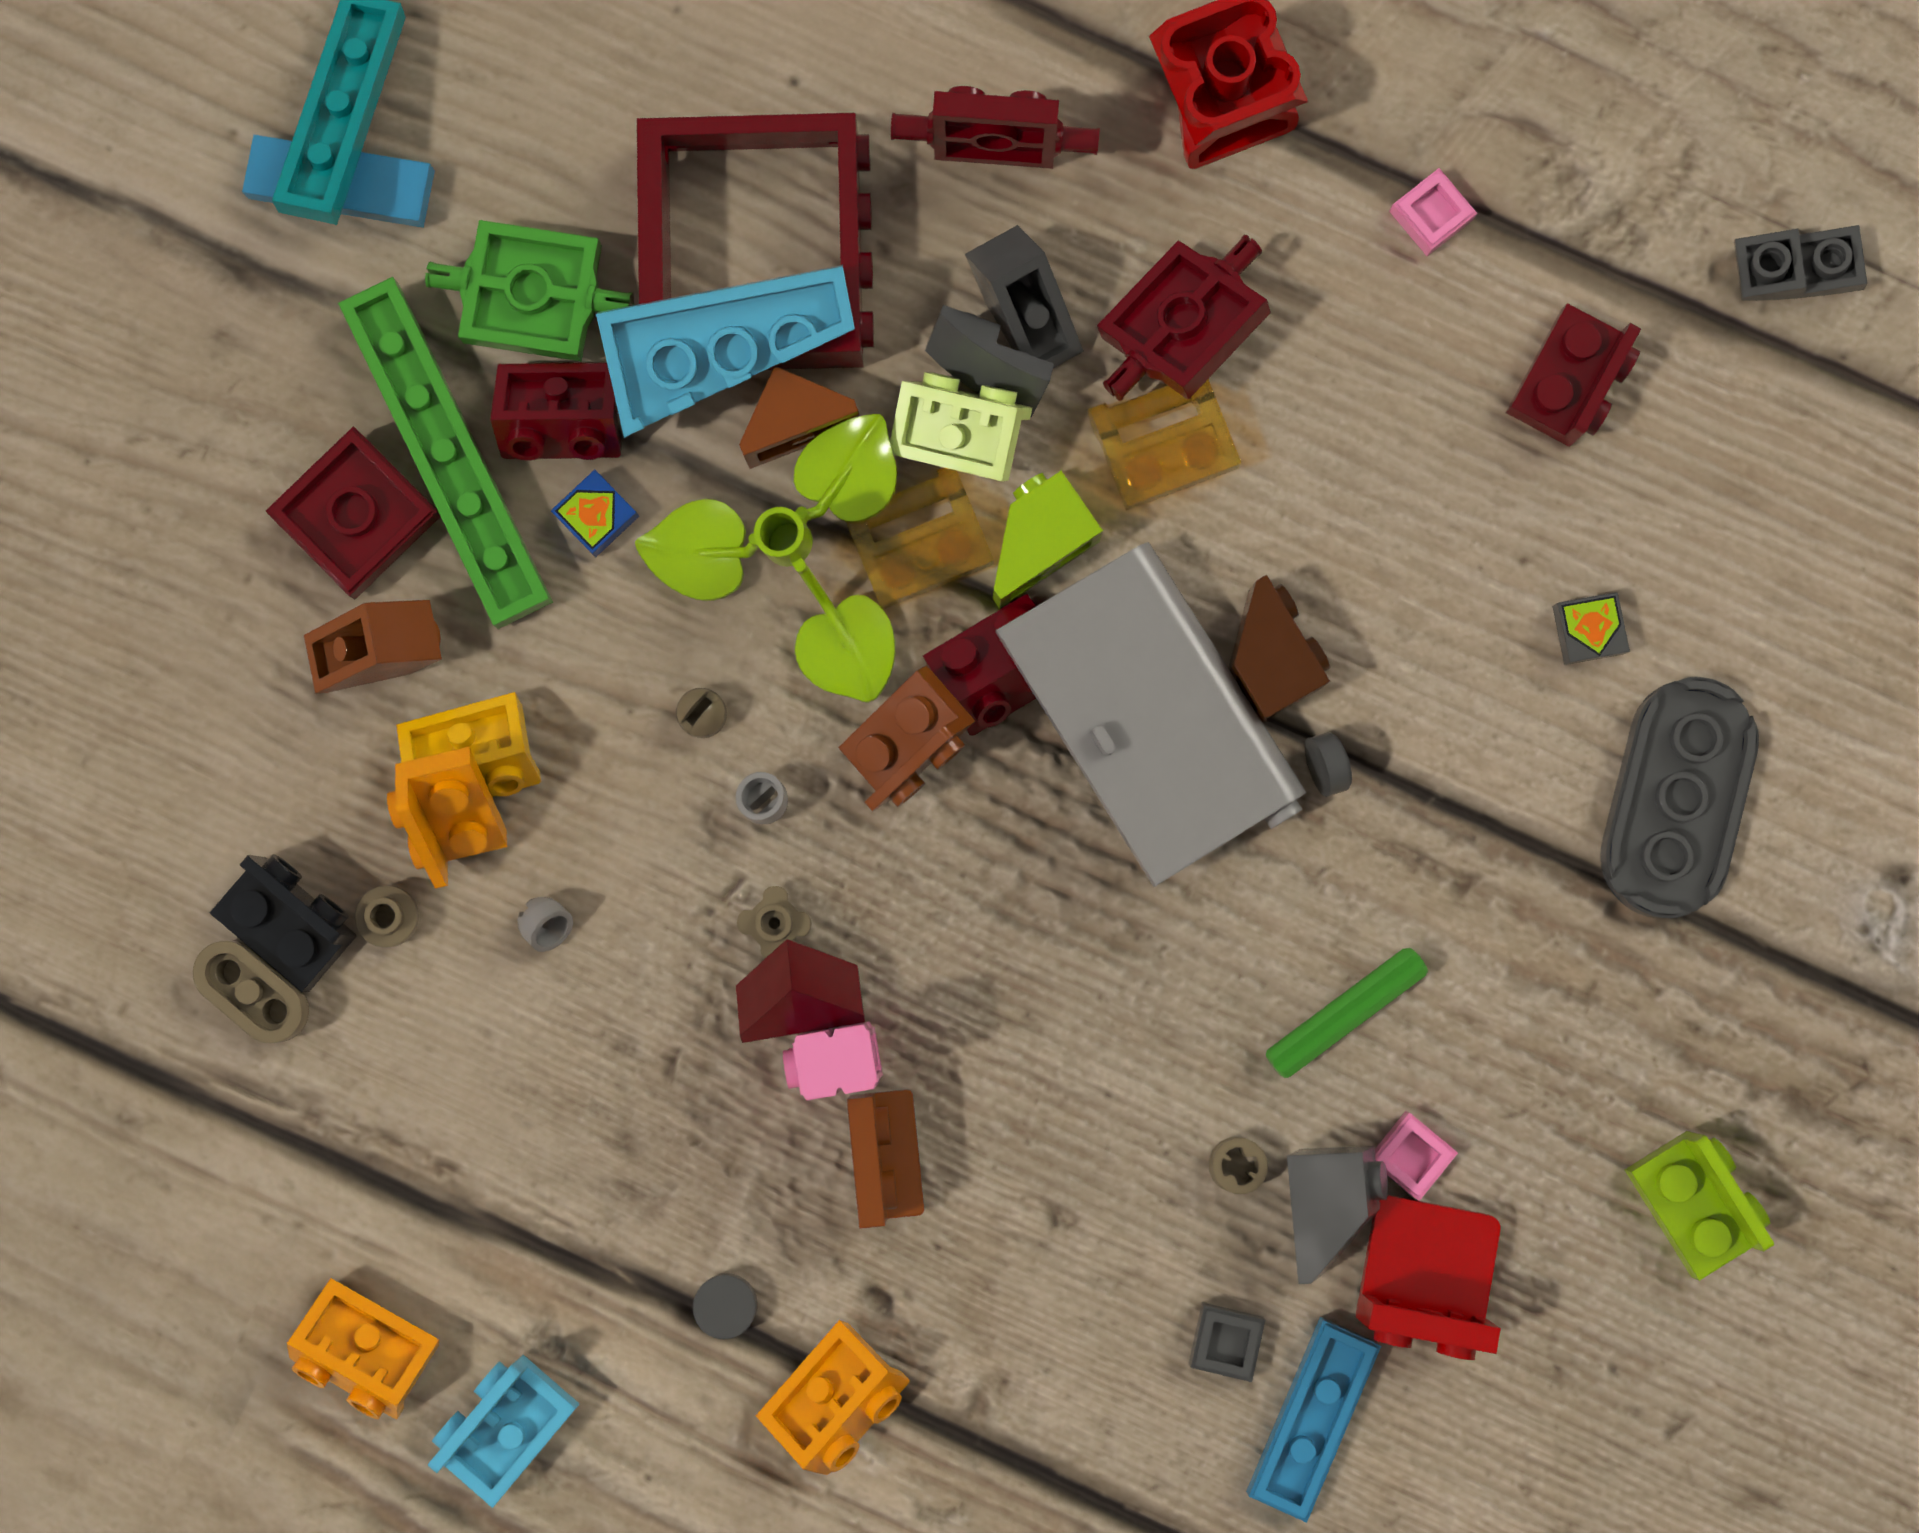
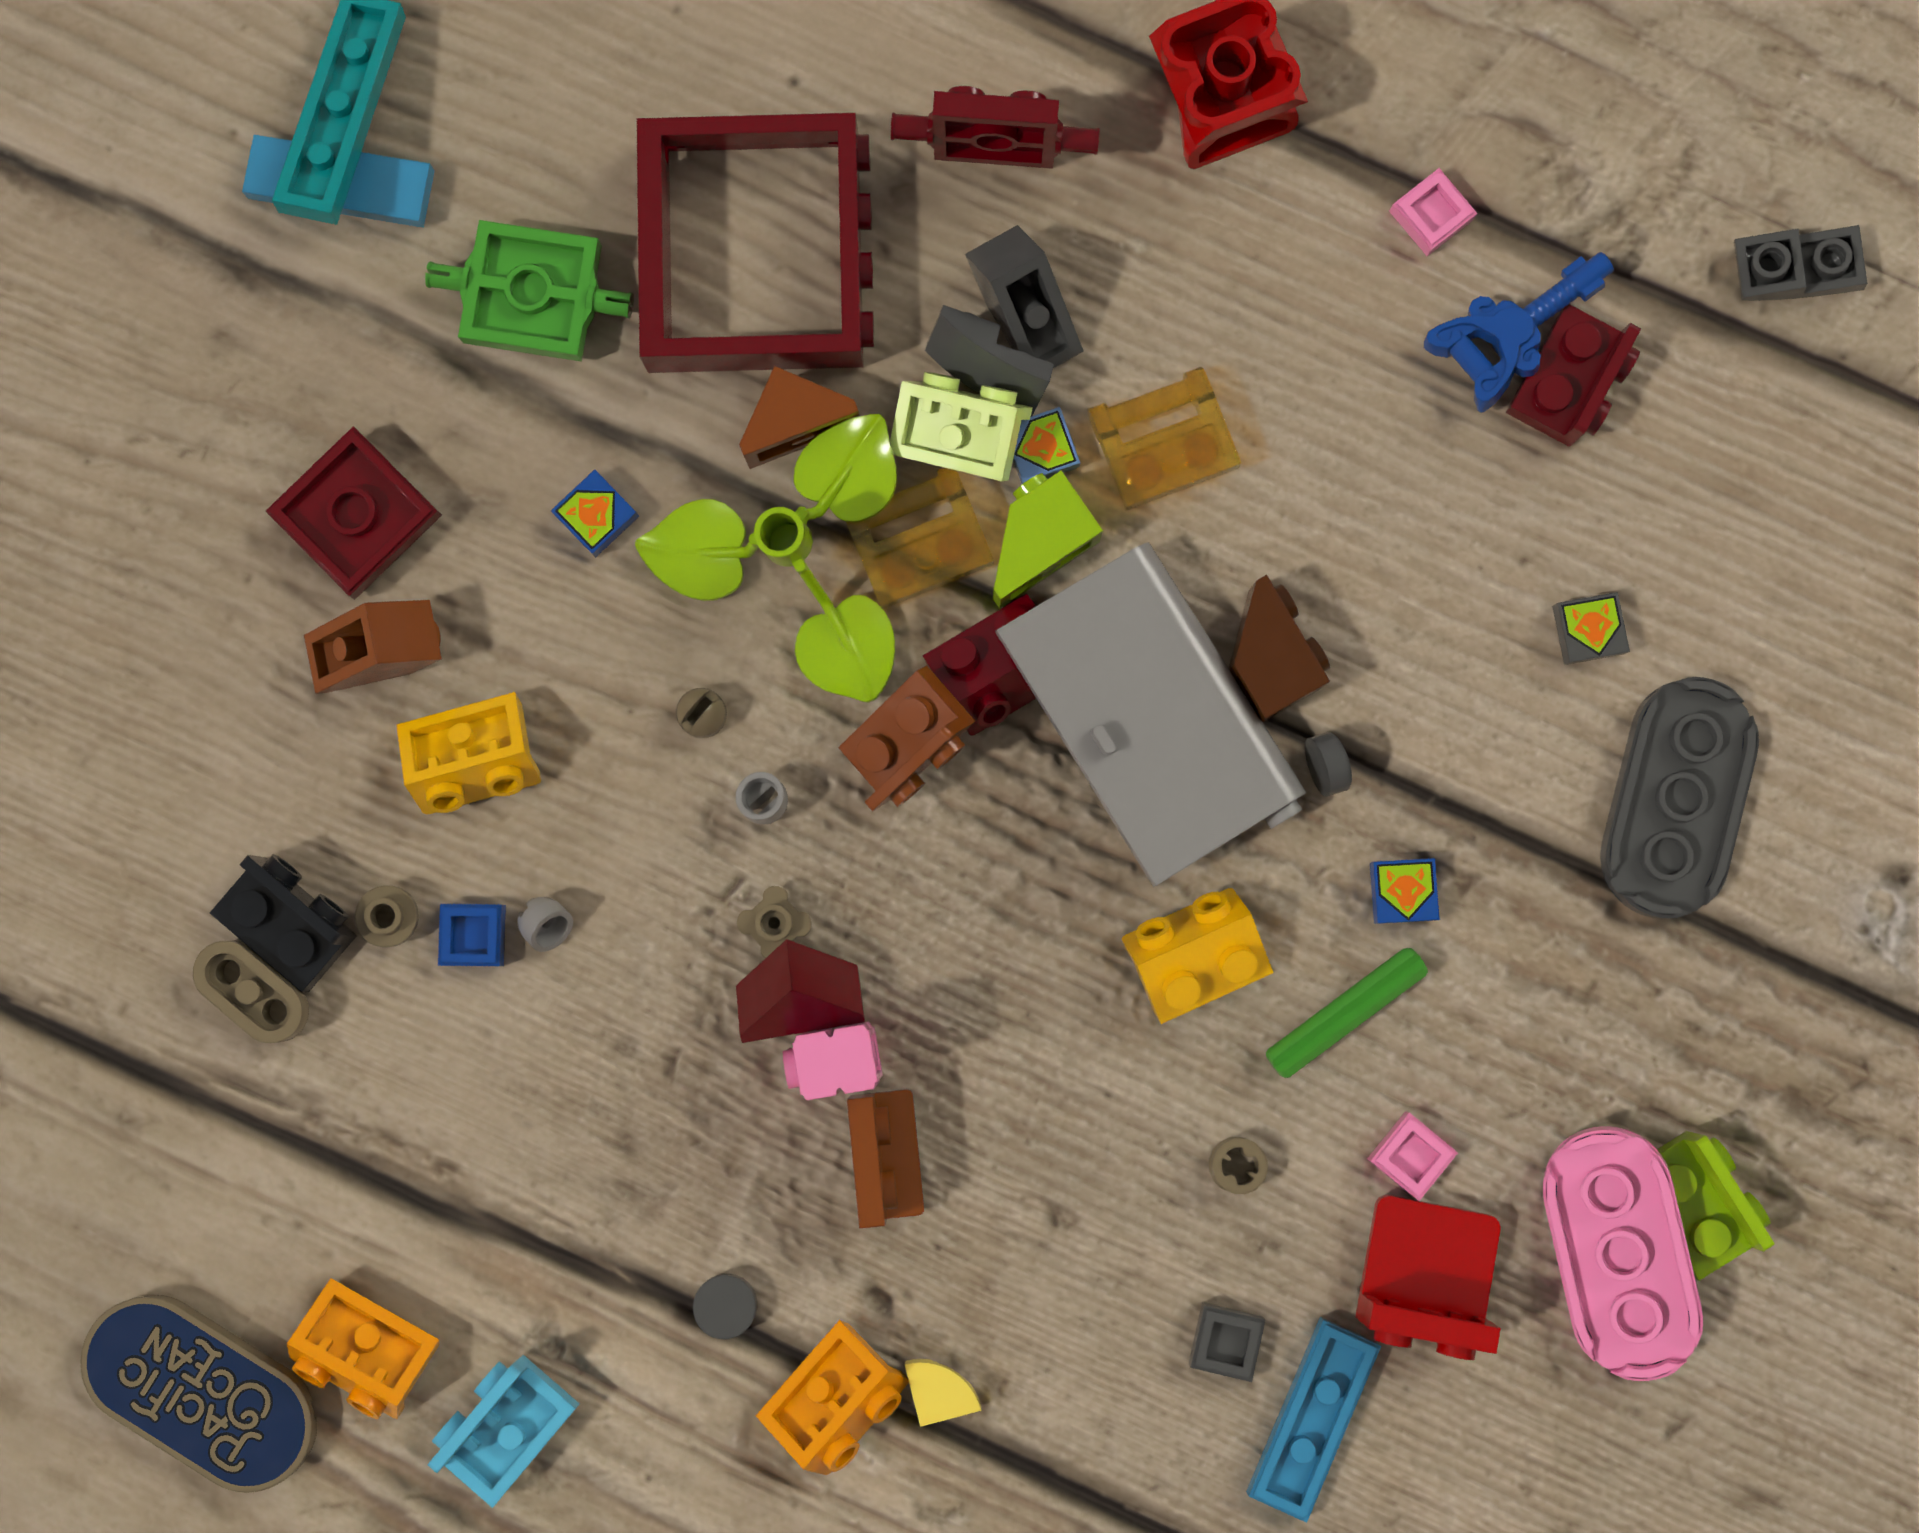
(199, 1393): none -> tile
(445, 453): bright green plate -> none
(445, 811): light orange bracket -> none
(471, 935): none -> blue tile
(555, 411): dark red bracket -> none
(700, 343): medium azure wing -> none
(939, 1392): none -> light yellow tile
(1044, 446): none -> tile
(1184, 319): dark red plate -> none
(1197, 954): none -> yellow bracket
(1331, 1202): dark grey slope -> none
(1404, 891): none -> tile
(1512, 330): none -> blue piece
(1622, 1253): none -> bright pink tile

